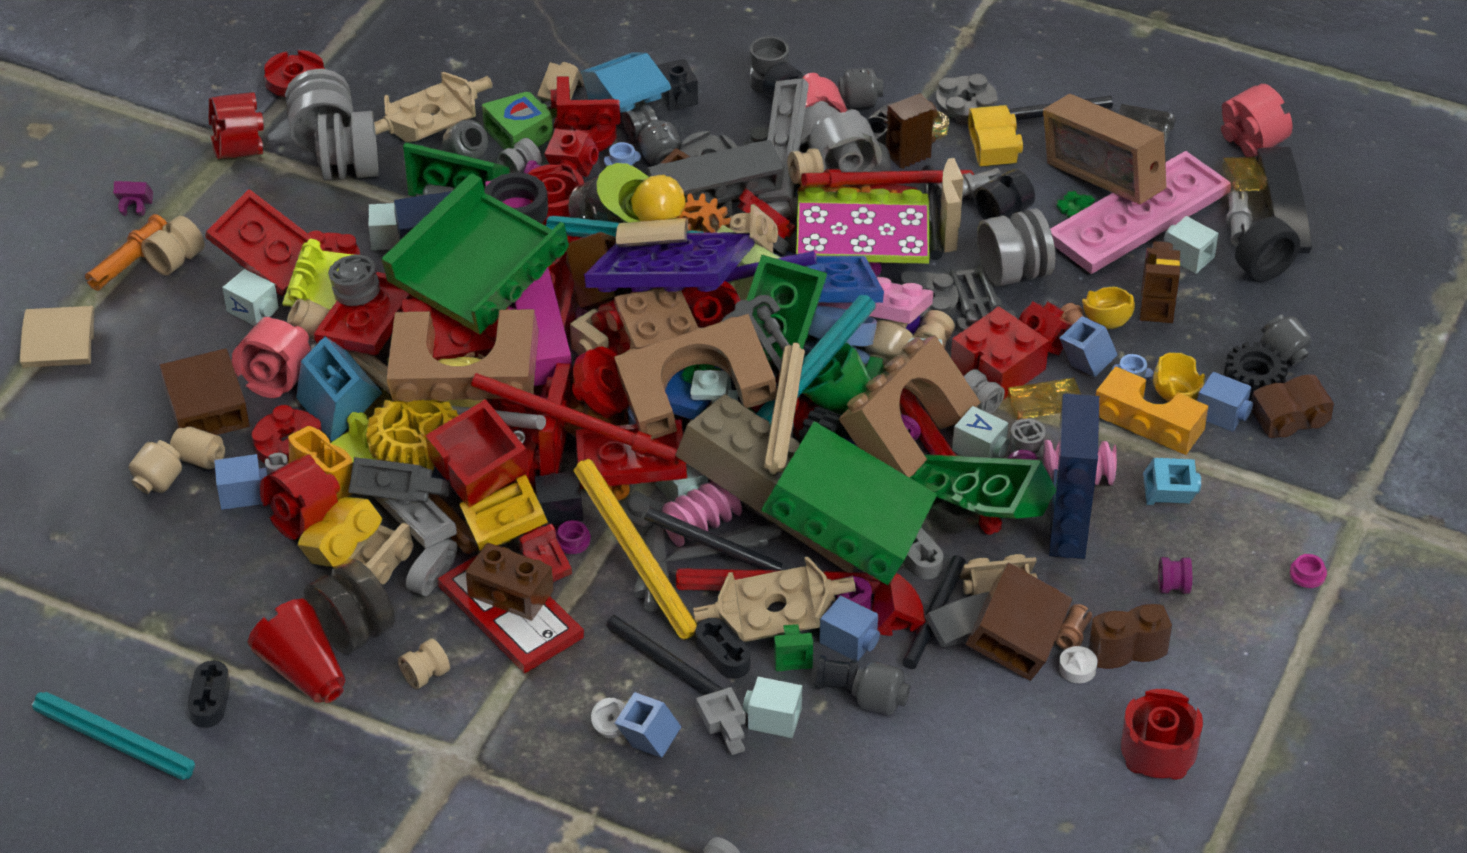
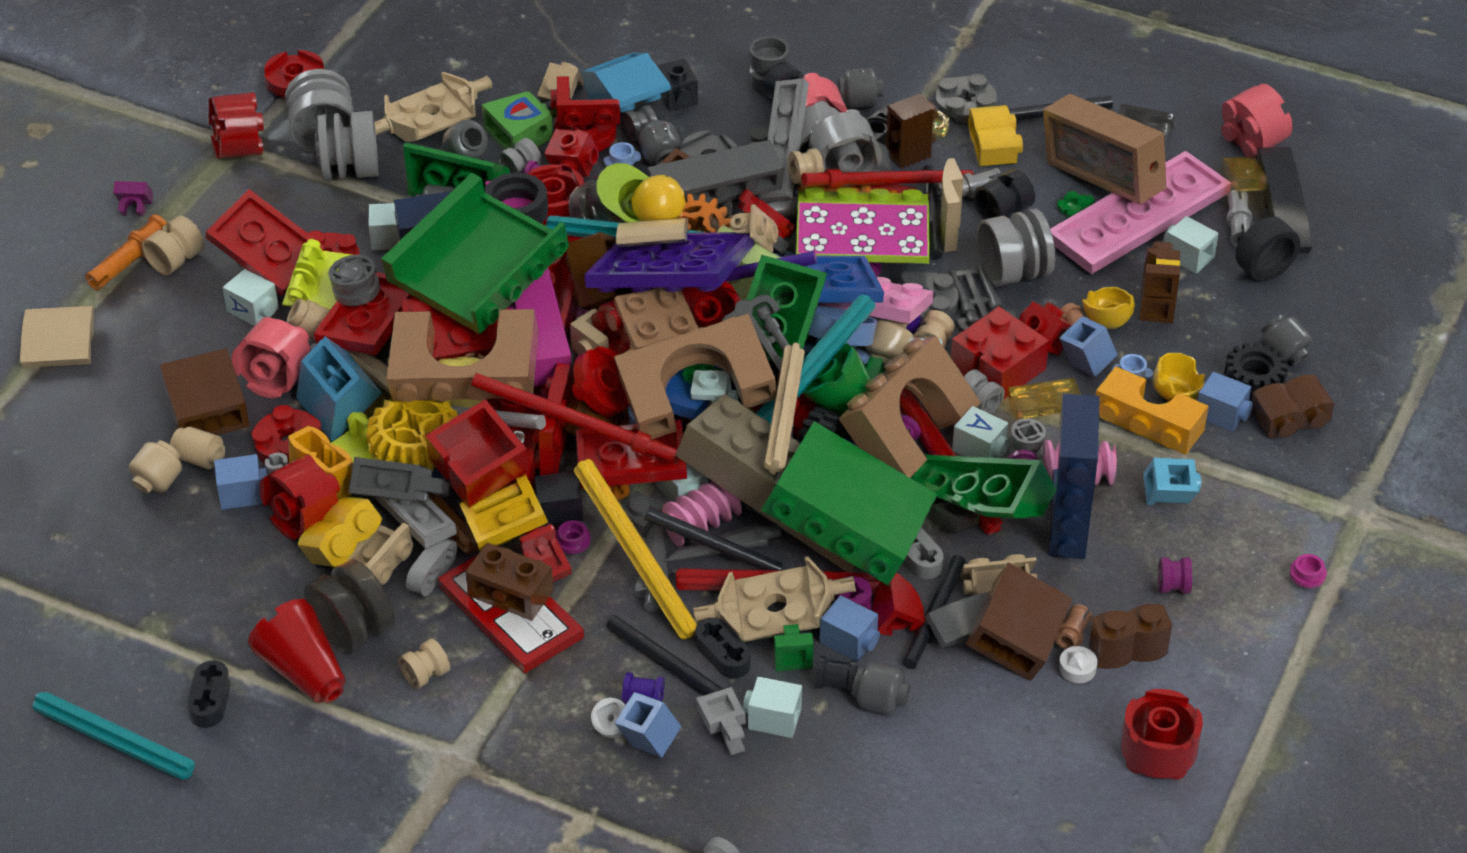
(647, 687): none -> dark purple bush

